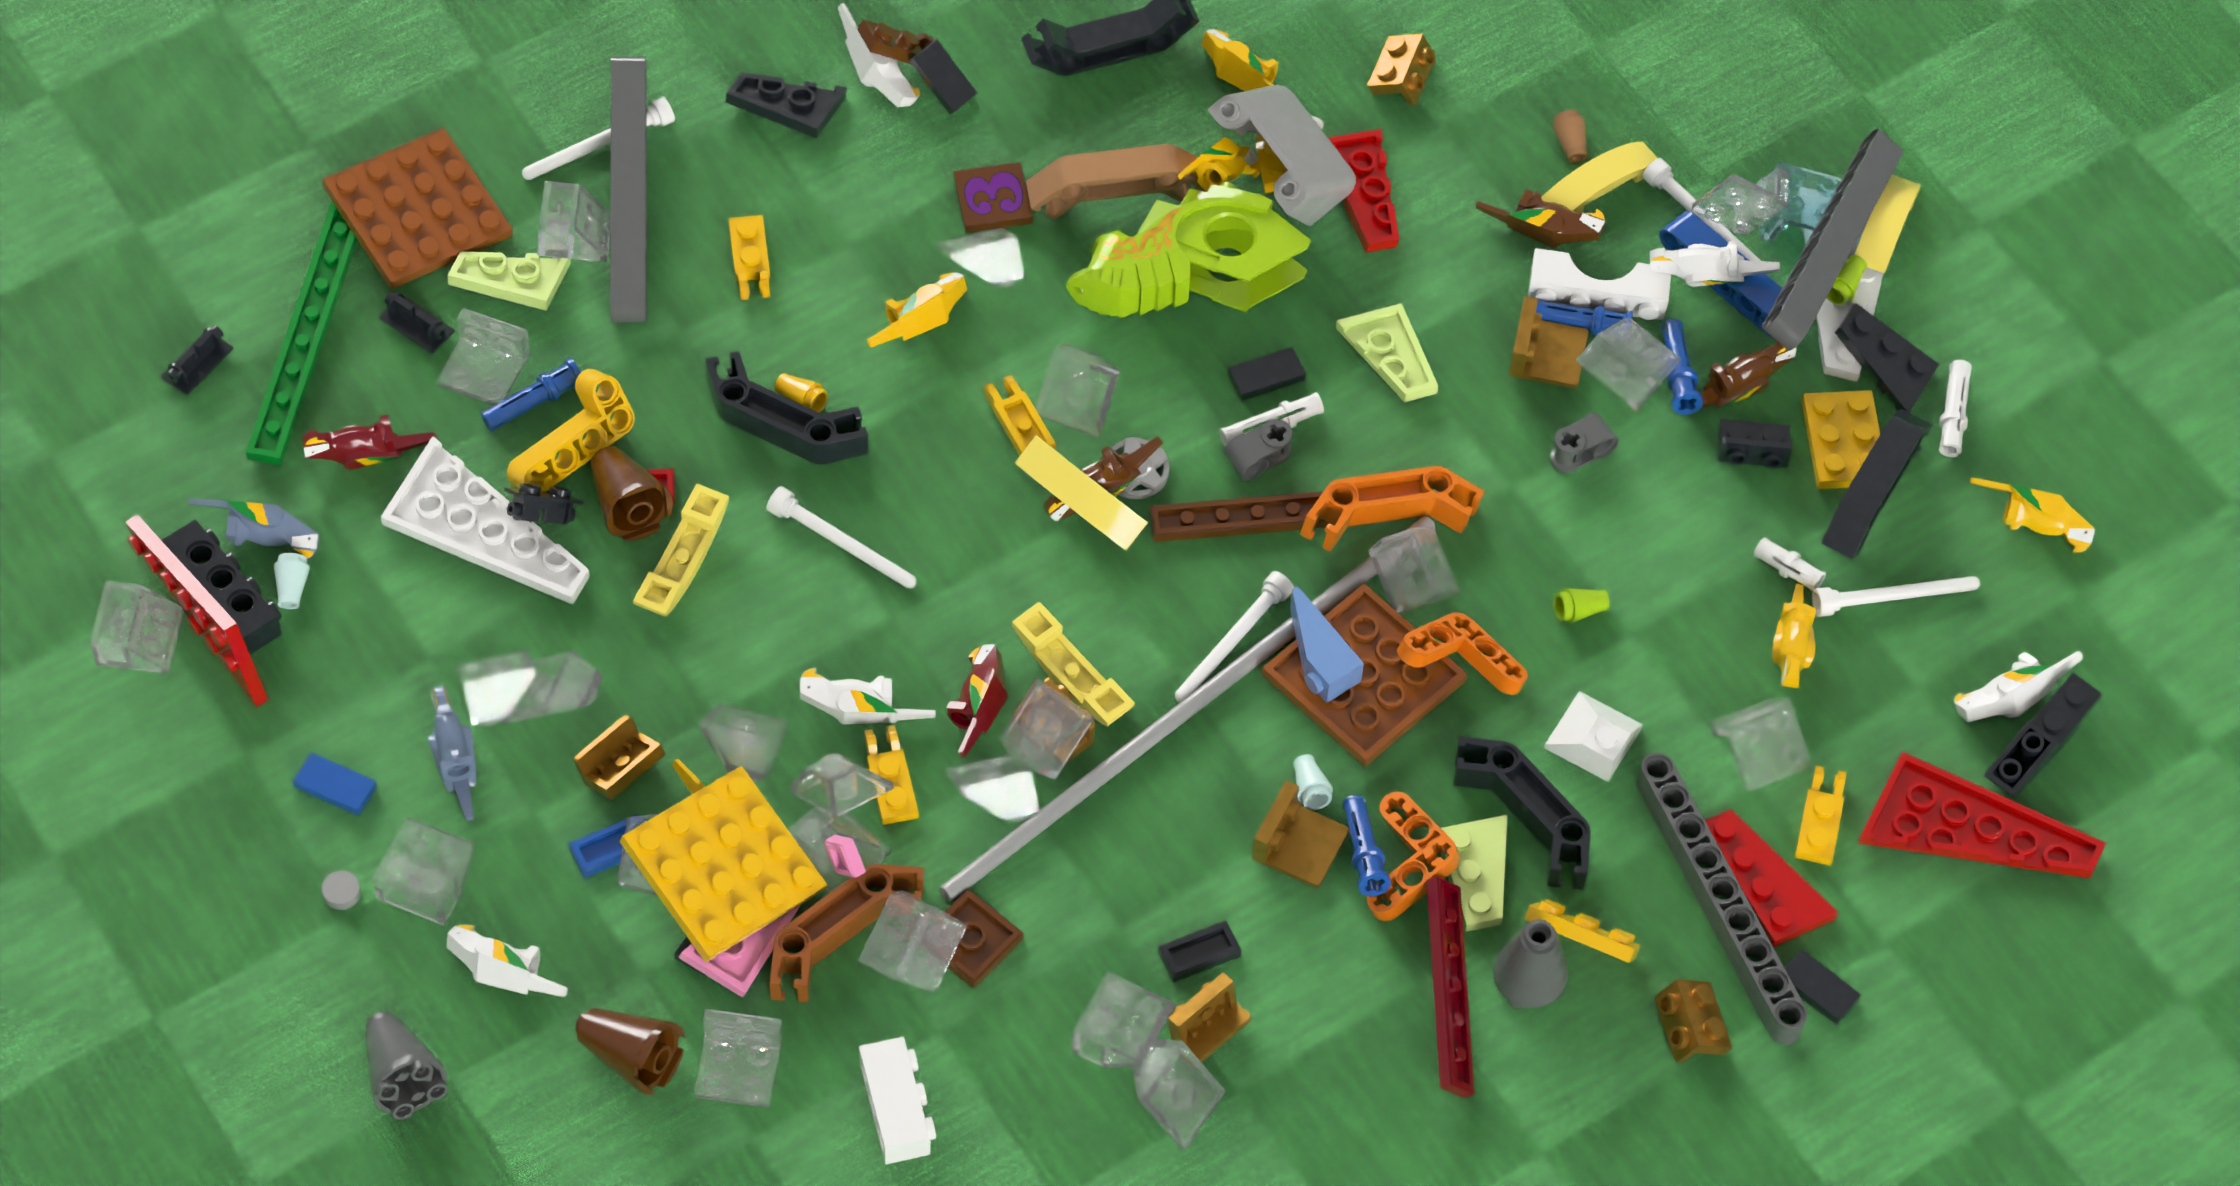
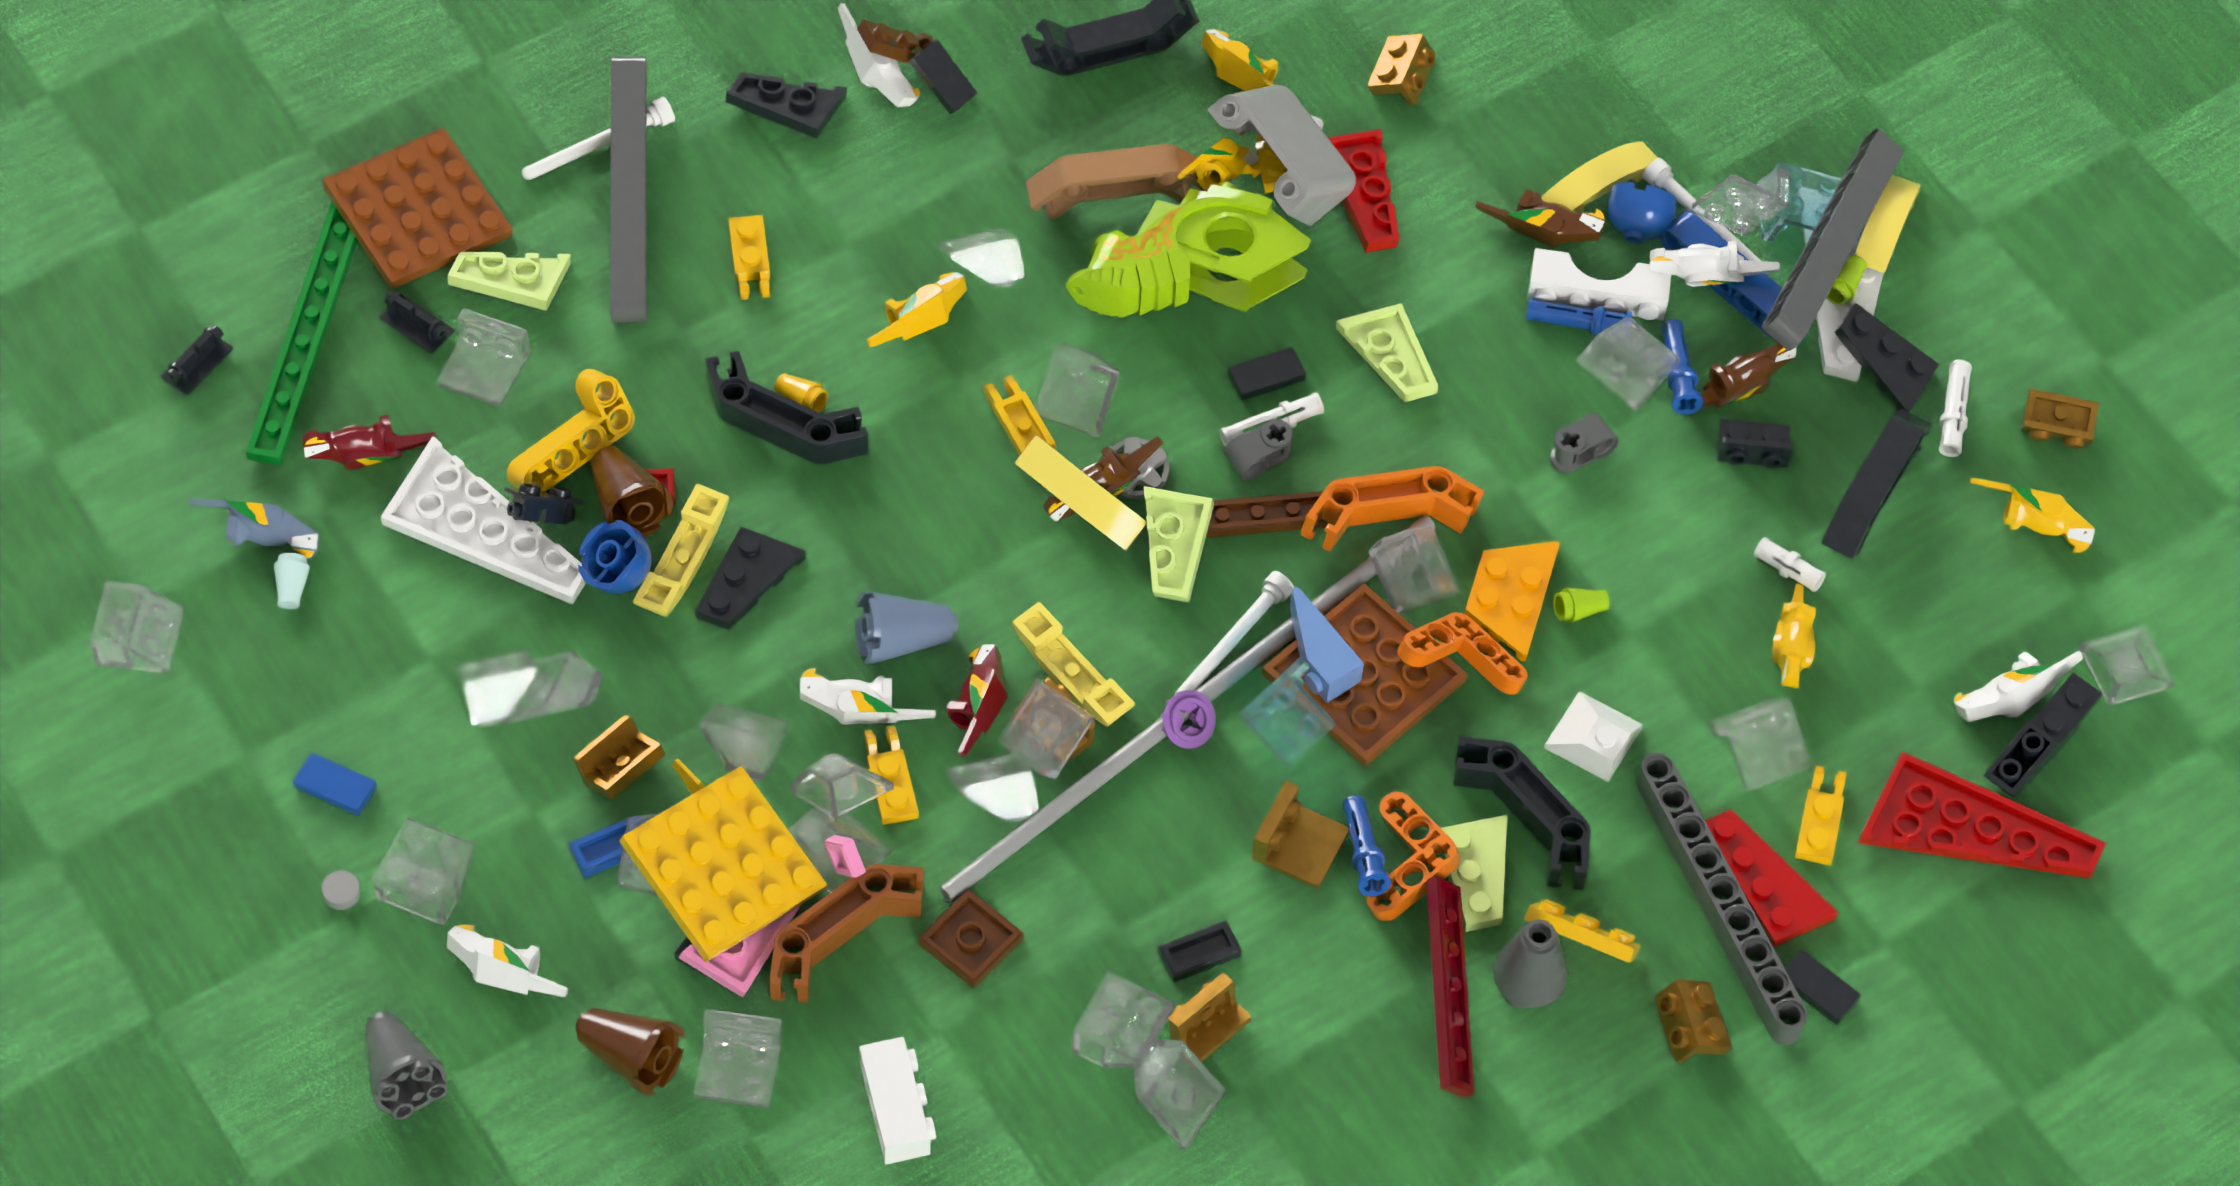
(194, 544): black brick -> none
(204, 613): red wing -> none
(453, 750): sand blue animal -> none
(546, 388): blue pin -> none
(572, 224): clear slope -> none
(615, 558): none -> blue cylinder
(744, 575): none -> black wing
(784, 504): white piece -> none
(900, 626): none -> sand blue cone
(912, 941): clear slope -> none
(992, 197): reddish brown tile -> none
(1176, 540): none -> yellowish green wing
(1202, 716): none -> medium lavender gear
(1288, 716): none -> clear light blue bracket
(1314, 788): light aqua cone -> none
(1511, 592): none -> light orange wing
(1546, 349): pearl gold bracket -> none
(1571, 134): medium nougat cone -> none
(1640, 213): none -> blue cylinder
(1828, 600): white piece -> none
(1839, 434): yellow plate -> none
(2060, 418): none -> pearl gold bracket
(2126, 665): none -> clear slope

